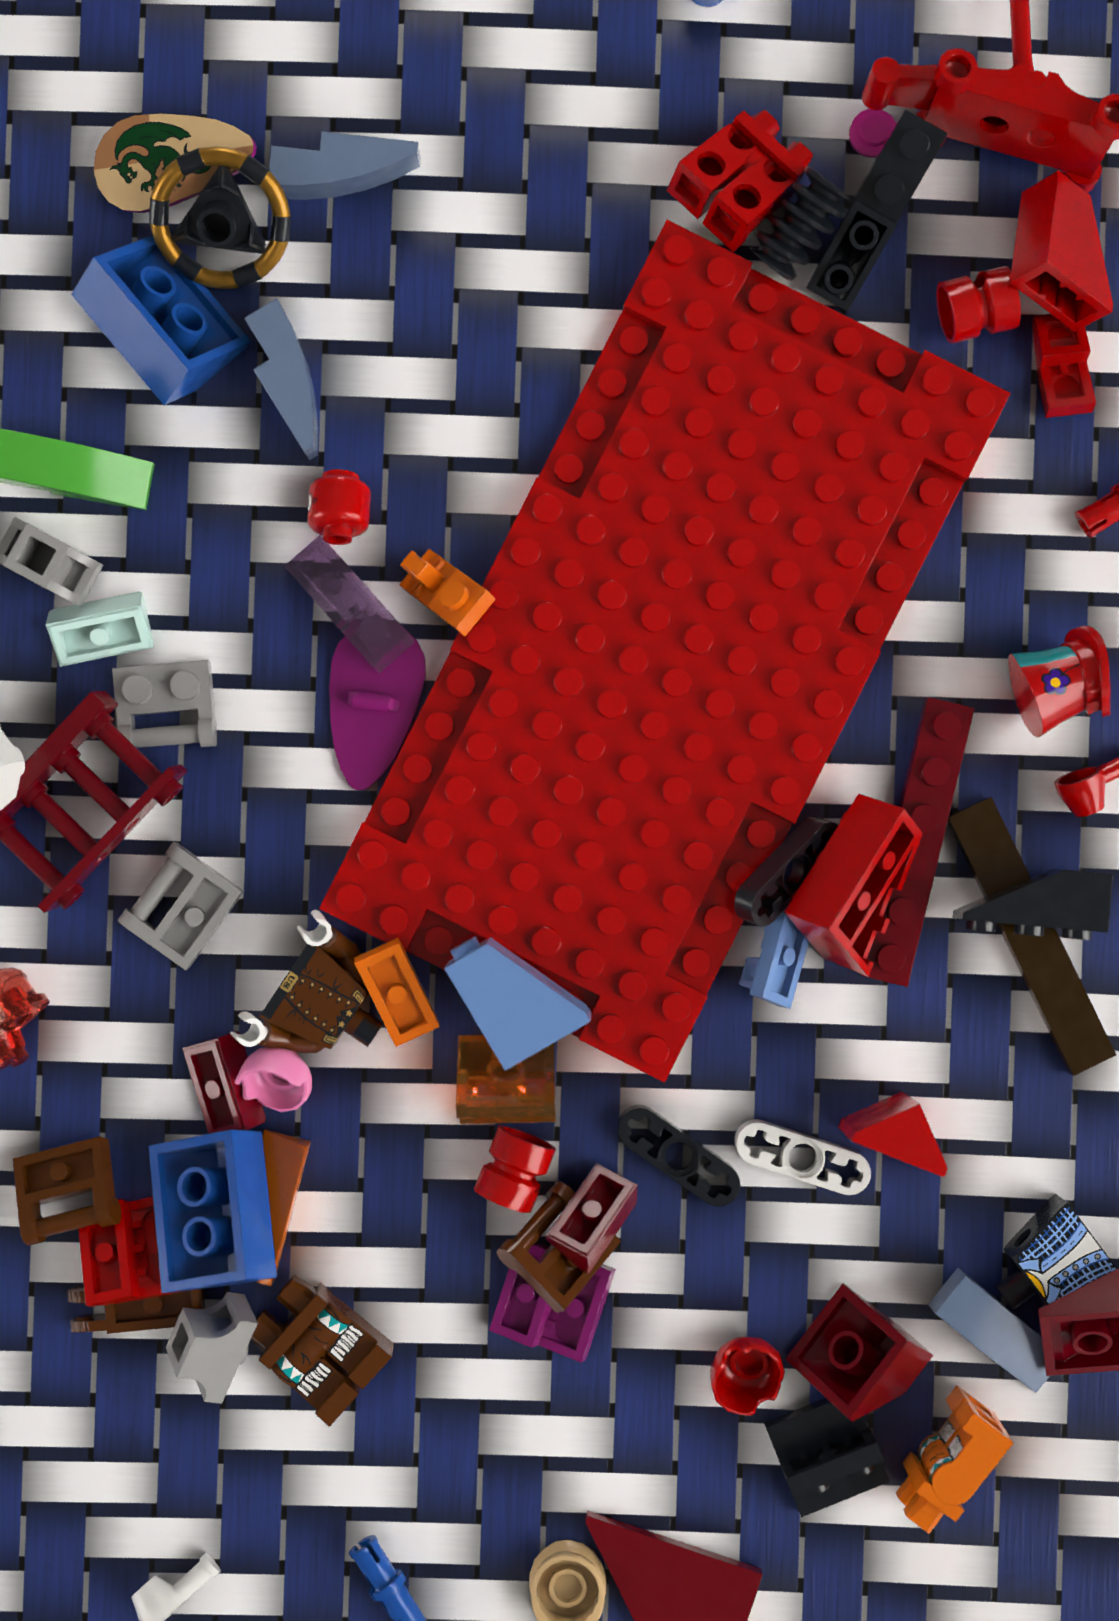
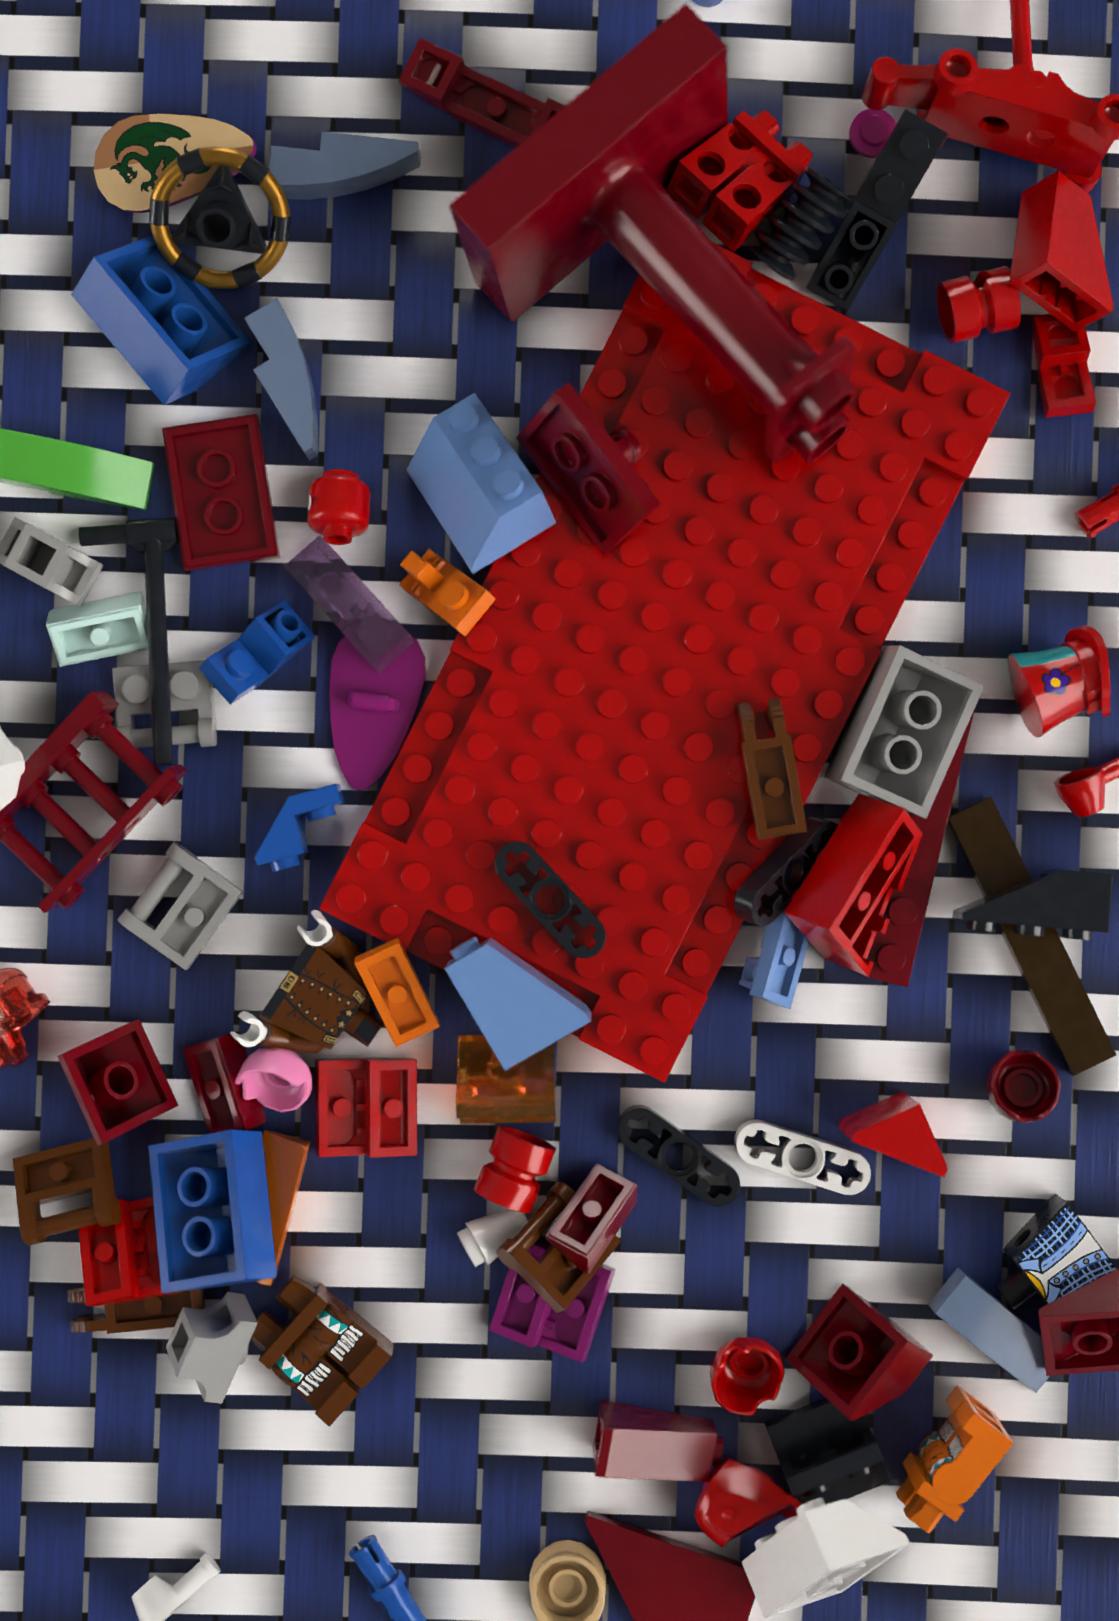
(117, 1081): none -> dark red slope
(151, 539): none -> black bar
(221, 492): none -> dark red tile
(258, 652): none -> blue slope
(287, 836): none -> blue slope
(366, 1107): none -> red slope
(474, 97): none -> dark red slope
(477, 485): none -> medium blue slope
(488, 1233): none -> white cone
(584, 918): none -> black beam
(589, 467): none -> dark red plate
(604, 177): none -> dark red piece
(654, 1444): none -> dark red slope
(739, 1501): none -> red helmet
(771, 775): none -> reddish brown hinge
(818, 1554): none -> white slope
(904, 730): none -> light grey slope
(1023, 1086): none -> dark red hair

